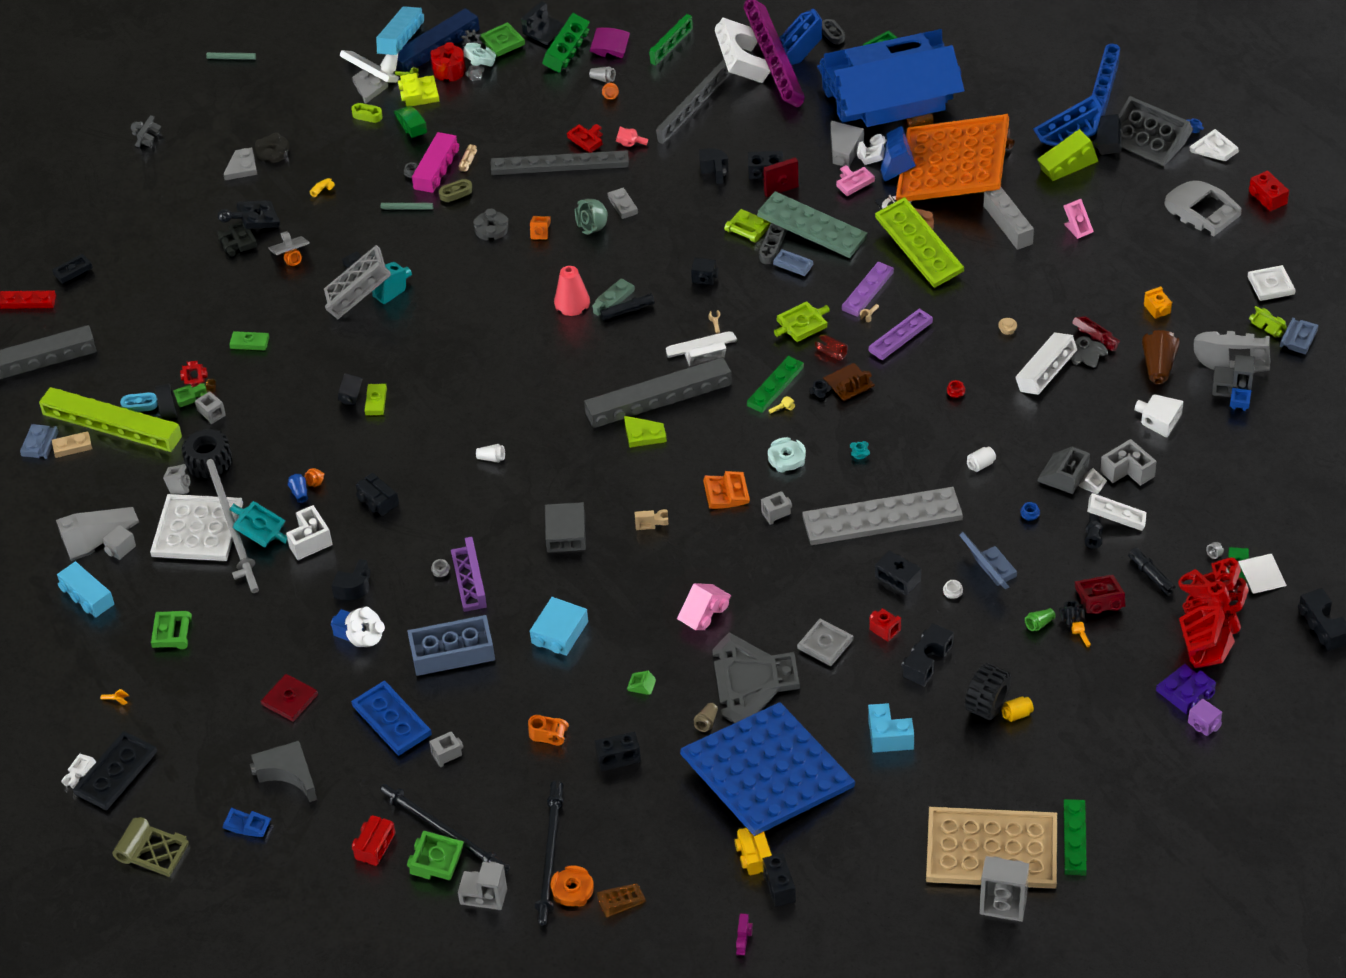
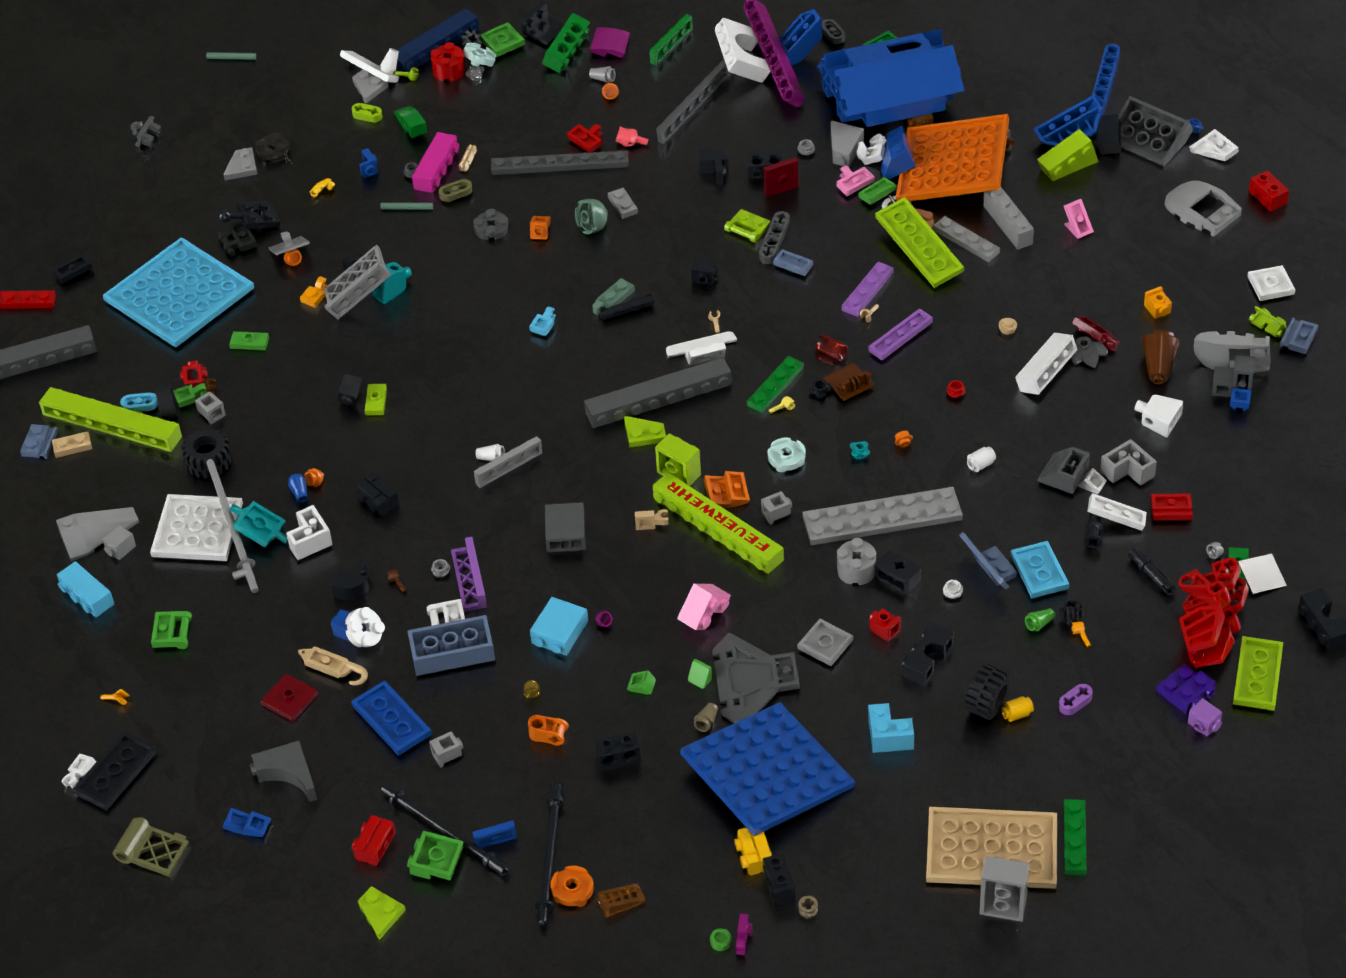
(177, 480): light grey brick -> none
(178, 292): none -> medium azure plate
(314, 295): none -> light orange plate
(332, 664): none -> tan plate
(369, 164): none -> blue bracket
(380, 910): none -> lime wing
(392, 576): none -> reddish brown hand
(399, 30): medium azure brick -> none
(418, 90): neon yellow plate -> none
(451, 609): none -> white plate
(484, 888): light grey brick -> none
(495, 834): none -> blue tile
(508, 462): none -> light grey plate
(531, 689): none -> clear yellow hinge
(543, 323): none -> medium azure plate
(571, 293): coral cone -> none
(605, 621): none -> magenta hinge
(678, 459): none -> lime brick
(700, 674): none -> bright green slope
(718, 523): none -> lime brick
(720, 939): none -> bright green tile
(802, 321): lime plate -> none
(806, 147): none -> light grey plate
(808, 900): none -> dark tan bush
(812, 224): sand green plate -> none
(856, 562): none -> light grey brick
(877, 190): none -> bright green plate
(903, 438): none -> orange plate
(966, 239): none -> light grey plate
(1030, 511): blue plate -> none
(1039, 569): none -> medium azure plate
(1077, 701): none -> medium lavender beam
(1100, 594): dark red plate -> none
(1171, 507): none -> red plate
(1258, 673): none -> lime plate

